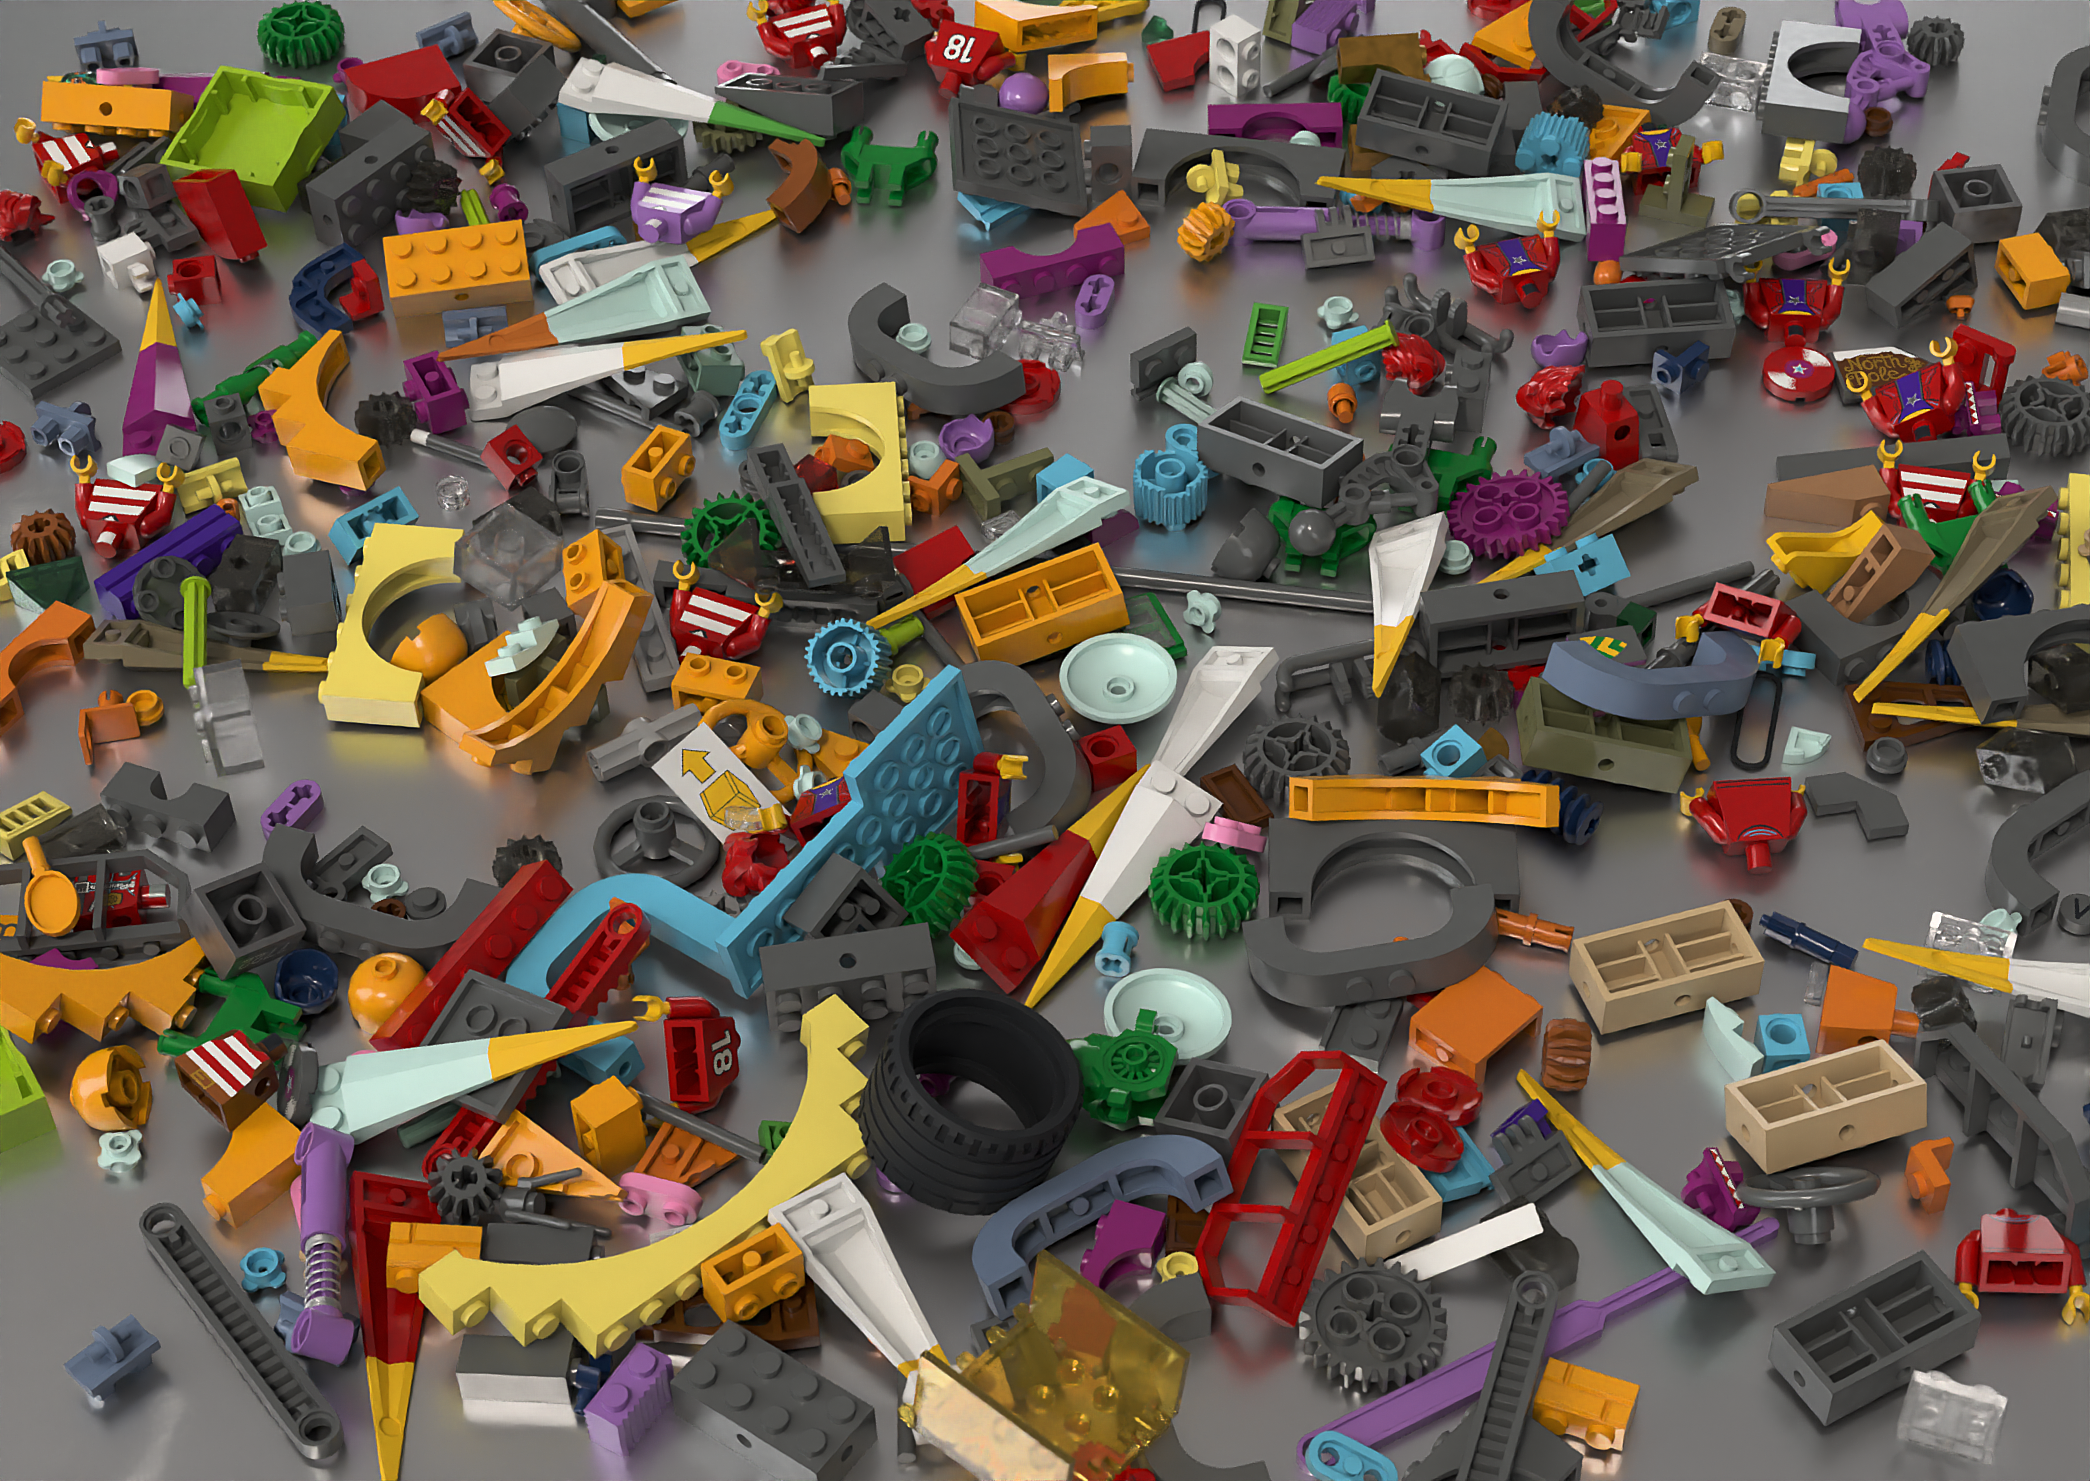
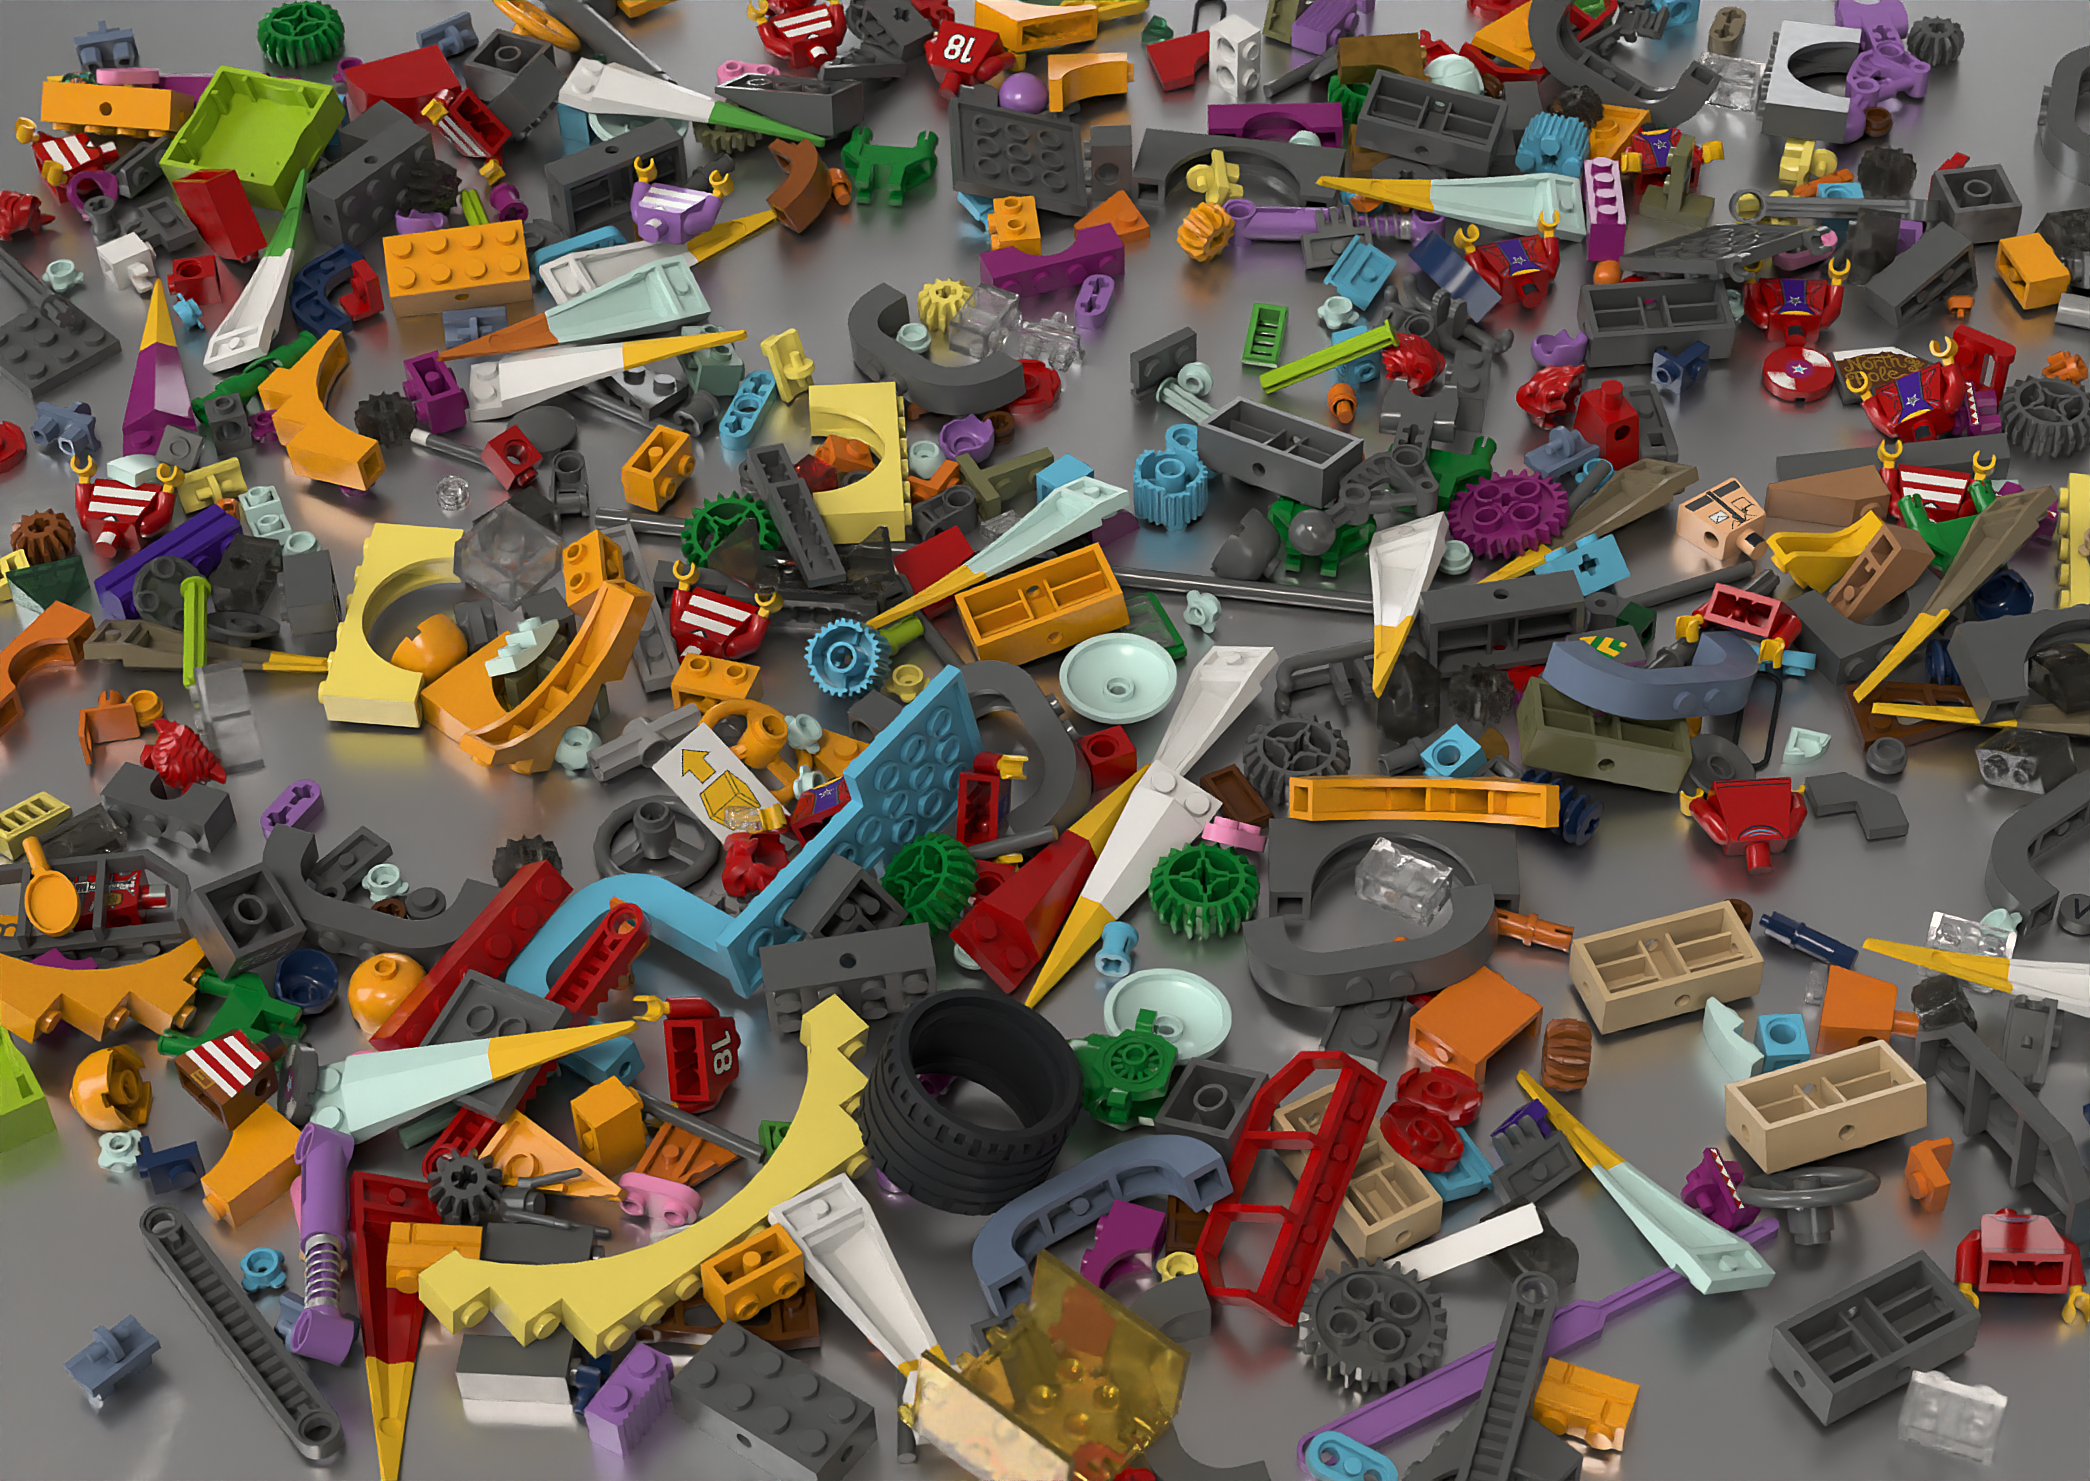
(147, 185): dark grey brick -> none
(170, 1168): none -> dark blue bracket
(181, 757): none -> red hair
(259, 309): none -> white plate
(353, 527): medium azure brick -> none
(574, 745): none -> light aqua plate
(941, 302): none -> light yellow gear
(944, 511): none -> dark grey piece
(1015, 224): none -> light orange brick
(1360, 272): none -> medium azure plate
(1403, 882): none -> clear brick
(1454, 275): none -> dark blue arch
(1717, 760): none -> dark grey dish
(1724, 522): none -> light nougat torso

